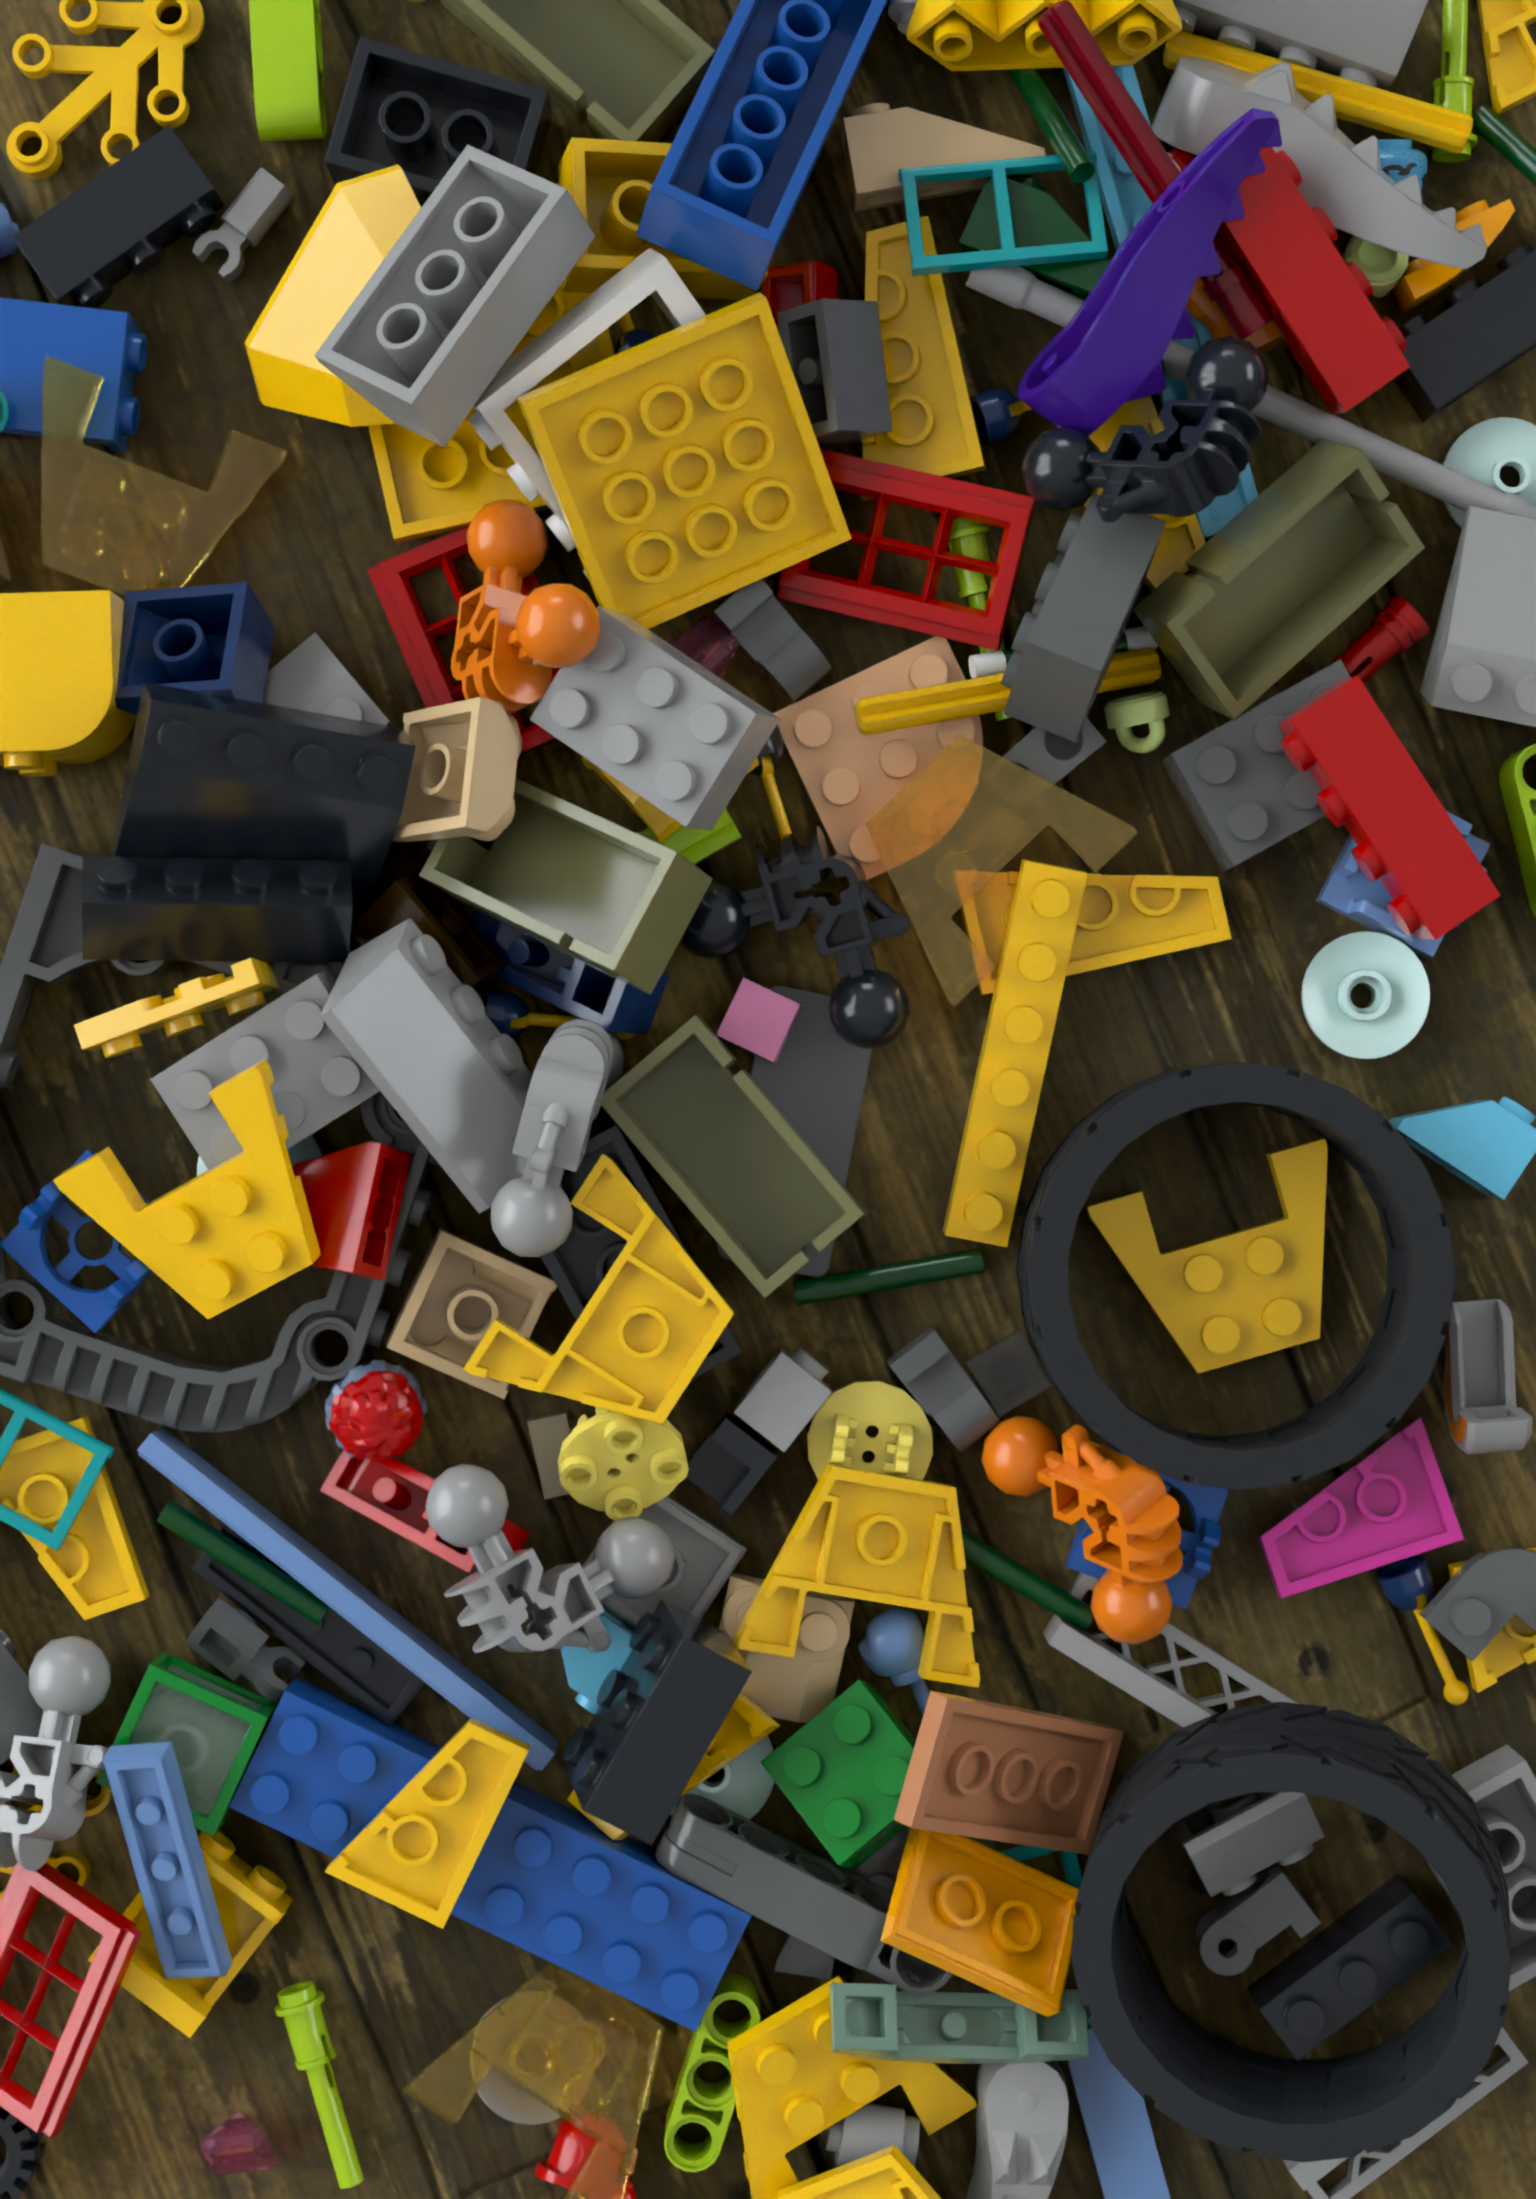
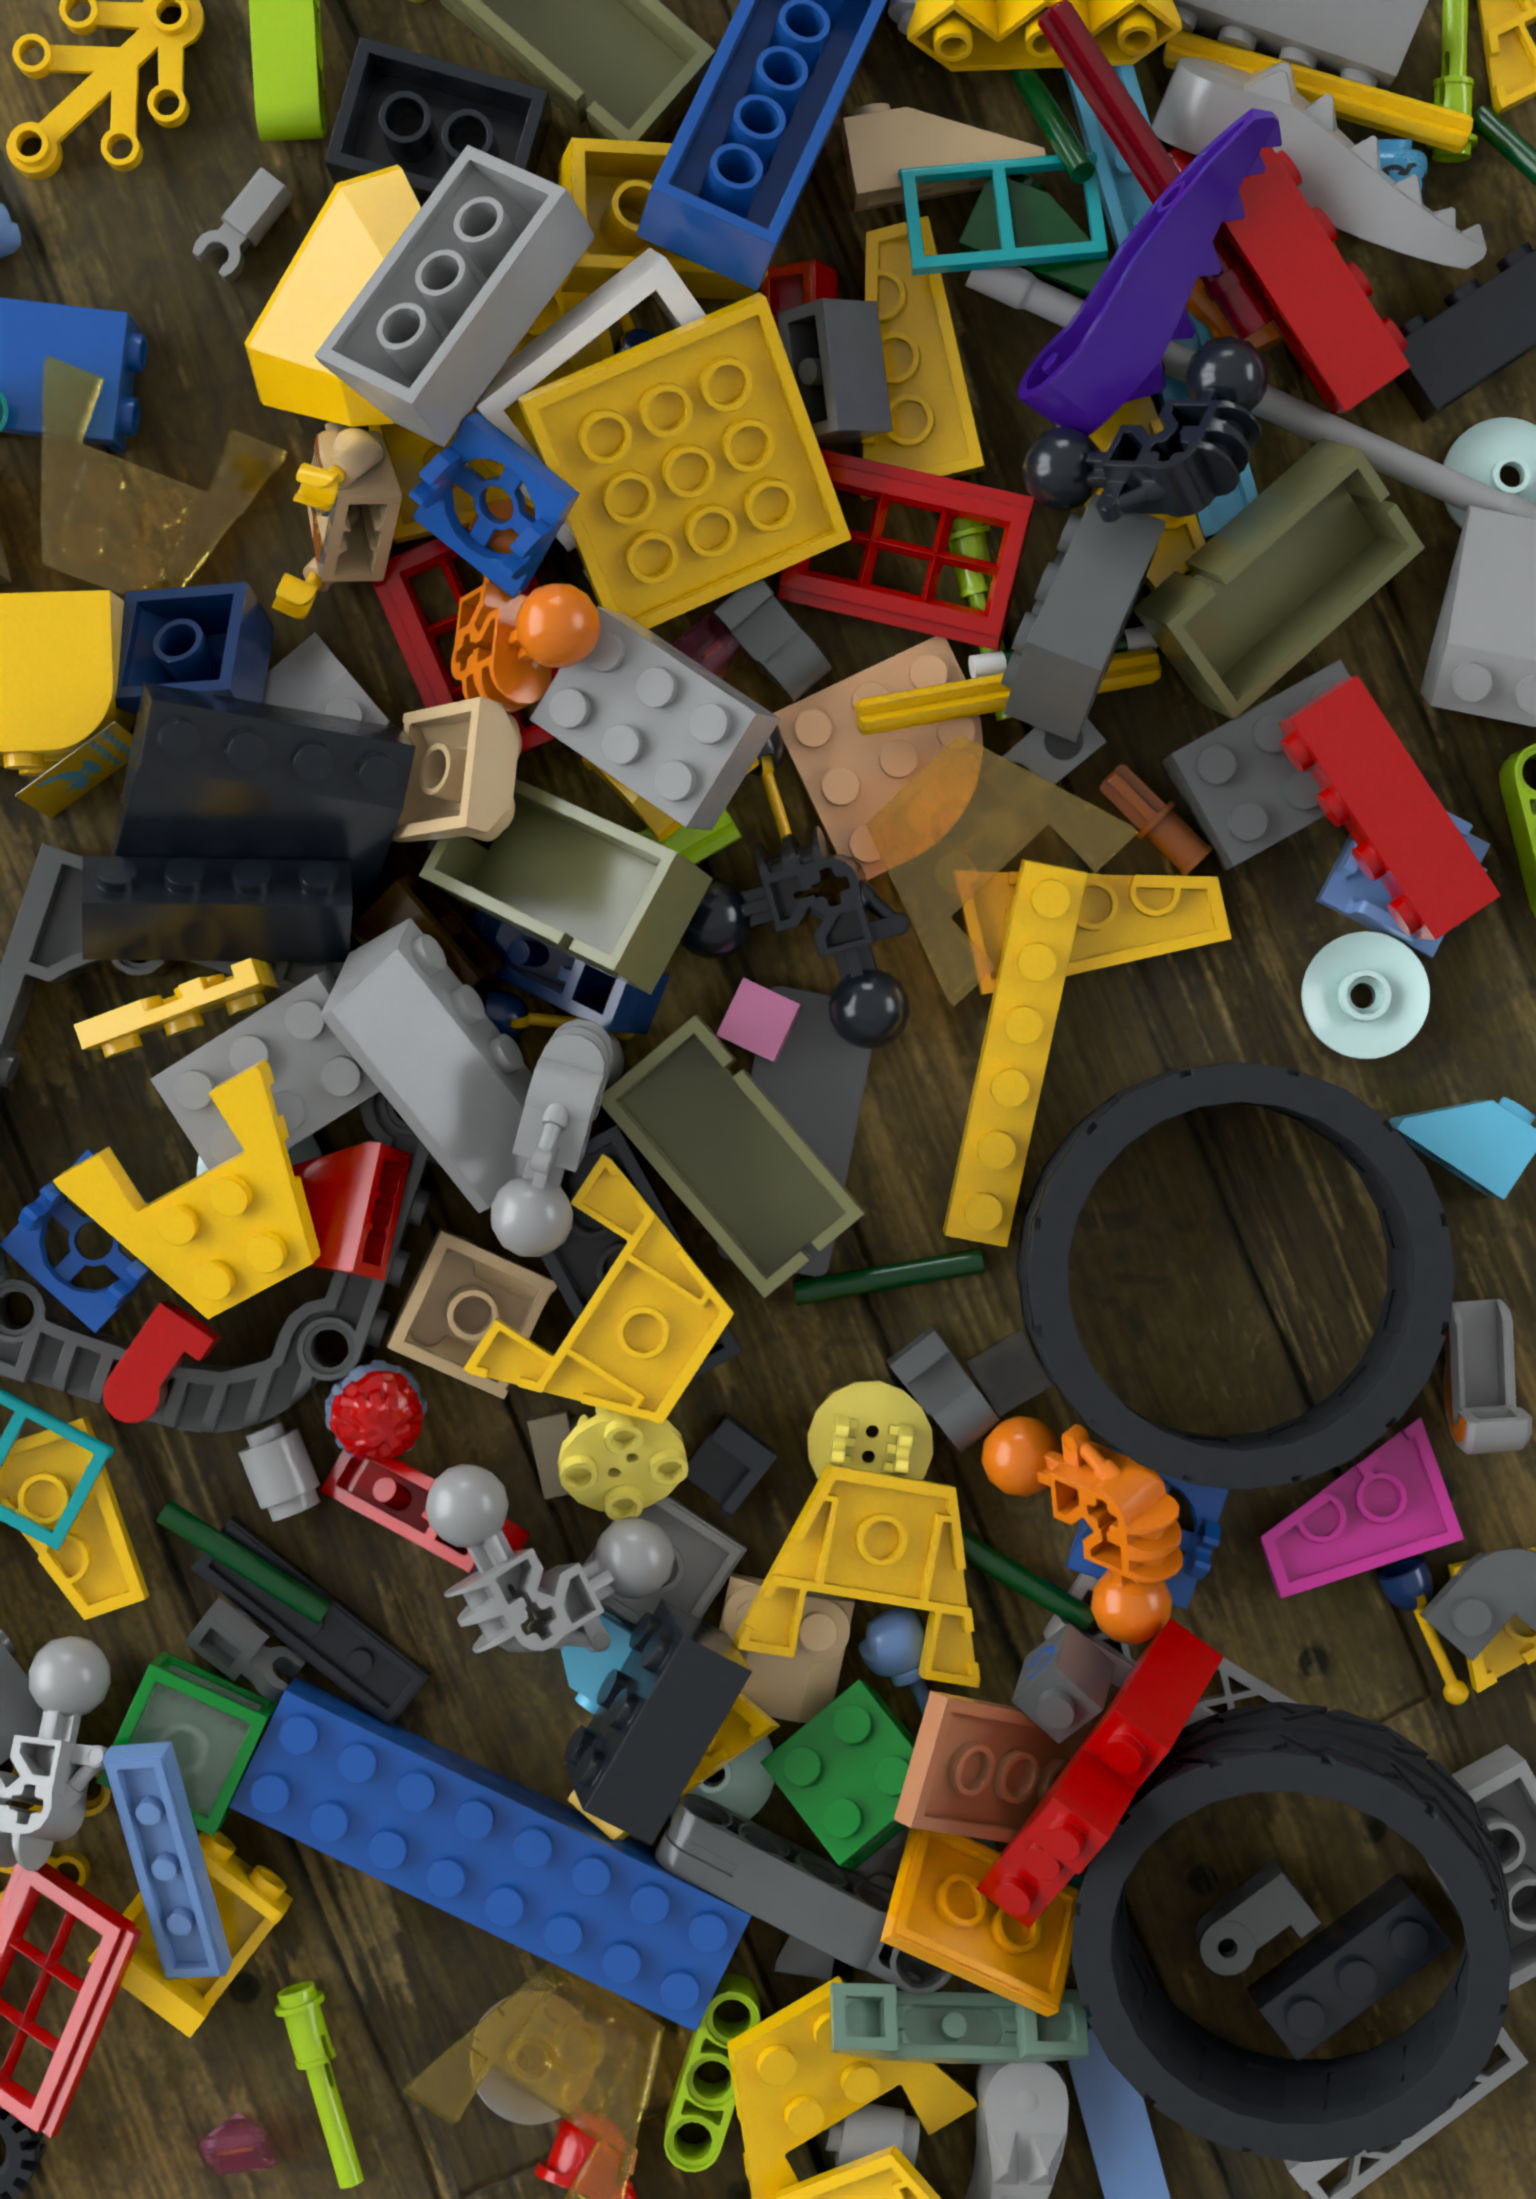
(79, 771): none -> yellow sticker
(120, 221): black brick -> none
(140, 1378): none -> red leg
(280, 1471): none -> light grey brick
(343, 1593): medium blue tile -> none
(351, 514): none -> tan torso
(435, 1827): yellow wing -> none
(549, 493): none -> blue piece
(784, 1397): light grey brick -> none
(997, 414): dark blue hinge -> none
(1063, 1683): none -> dark grey brick
(1103, 1774): none -> red arch
(1137, 710): yellowish green tile -> none
(1154, 818): none -> dark orange axle
(1240, 1289): yellow wing -> none
(1245, 1835): light grey slope -> none
(1379, 264): yellowish green tile -> none
(1392, 631): red pin -> none
(1427, 278): light orange slope -> none

